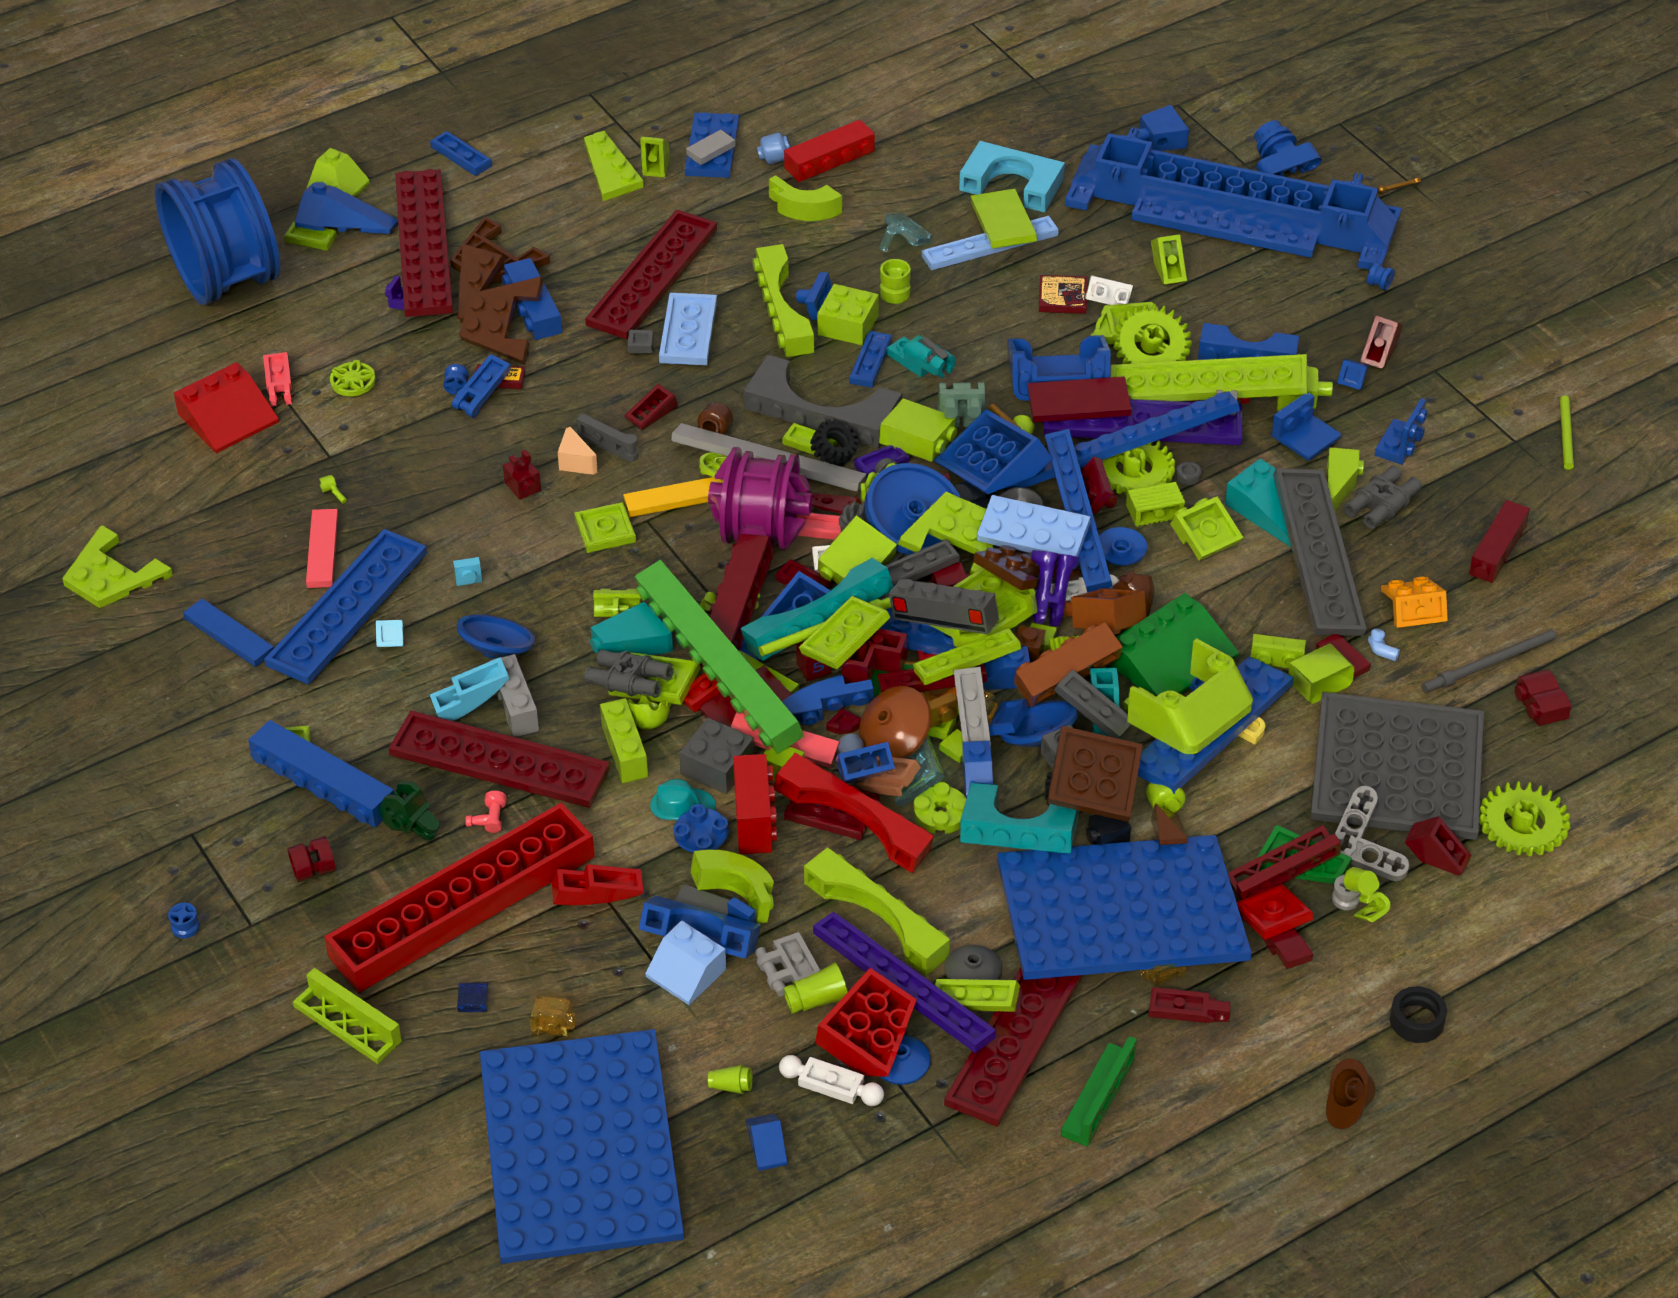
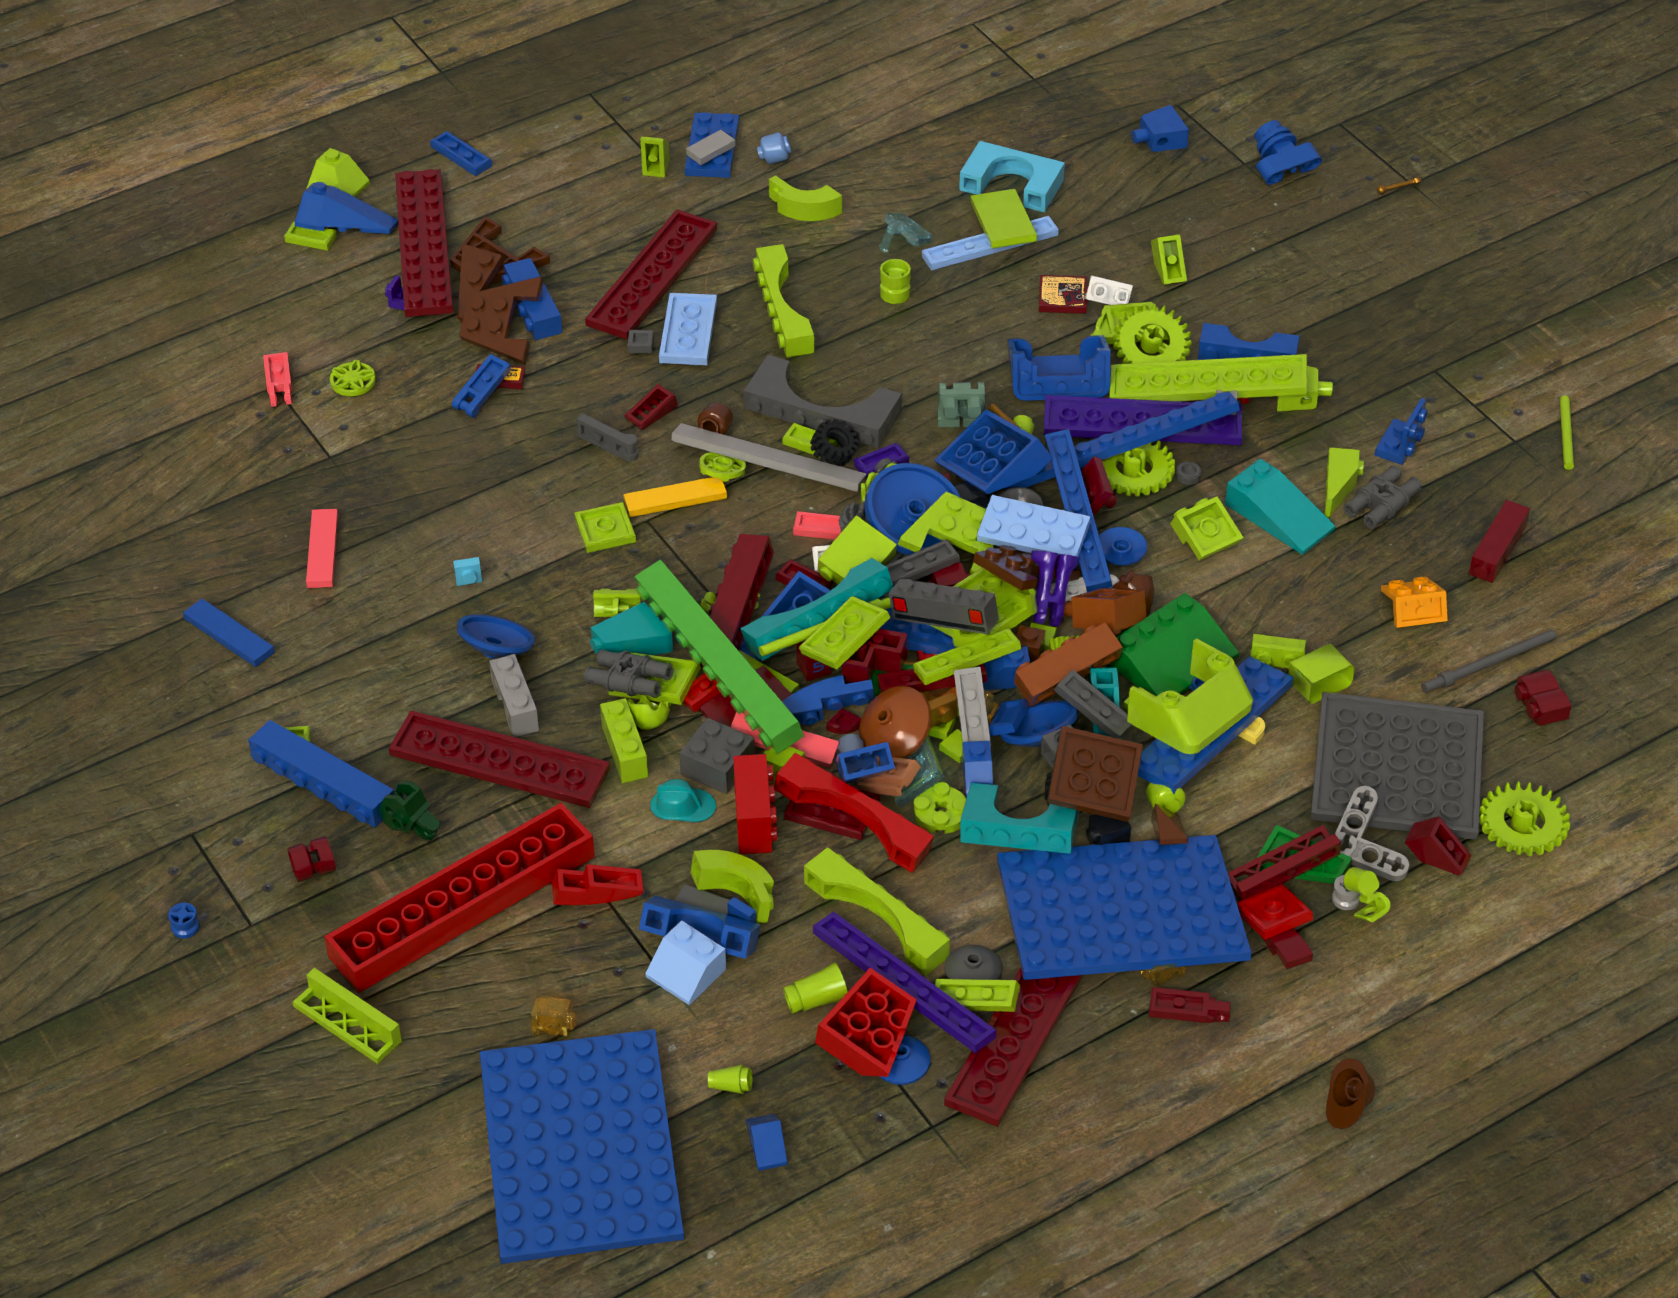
(104, 579): lime wing -> none
(217, 231): blue wheel -> none
(225, 407): red slope -> none
(328, 483): lime hand -> none
(345, 606): blue plate -> none
(389, 633): plate -> none
(455, 378): blue wheel -> none
(470, 690): medium azure slope -> none
(472, 997): clear blue tile -> none
(494, 801): coral piece -> none
(521, 476): dark red brick -> none
(576, 455): light nougat slope -> none
(612, 170): lime wing -> none
(700, 829): blue dish -> none
(760, 497): magenta wheel -> none
(794, 957): light grey plate -> none
(815, 297): blue tile -> none
(829, 150): red brick -> none
(831, 1080): white plate -> none
(832, 502): dark red piece -> none
(848, 314): lime brick -> none
(870, 359): blue tile -> none
(917, 430): lime brick -> none
(921, 356): teal plate -> none
(1079, 399): dark red tile -> none
(1099, 1092): green fence -> none
(1154, 503): lime brick -> none
(1235, 201): blue piece -> none
(1301, 430): blue bracket -> none
(1319, 552): dark grey plate -> none
(1352, 374): blue tile -> none
(1360, 664): dark red tile -> none
(1379, 646): light blue arm -> none
(1380, 276): blue wheel -> none
(1381, 342): slope -> none
(1413, 1031): black tyre -> none

